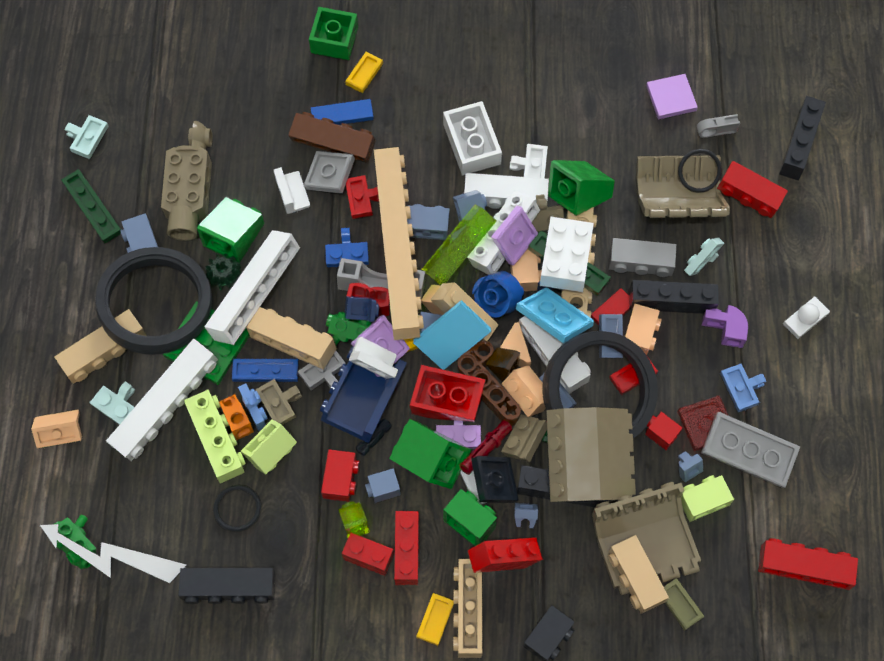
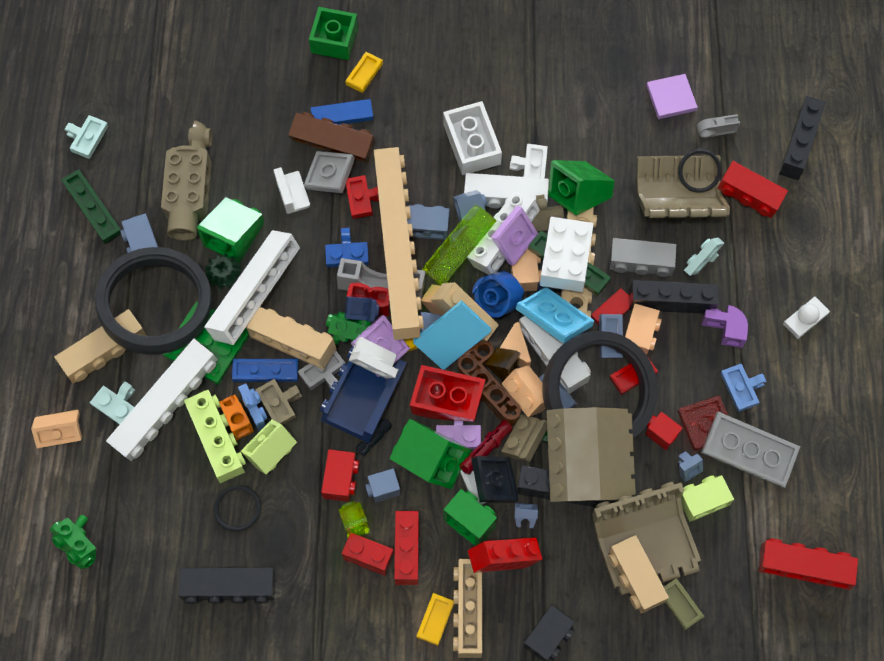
(153, 565): white sticker -> none

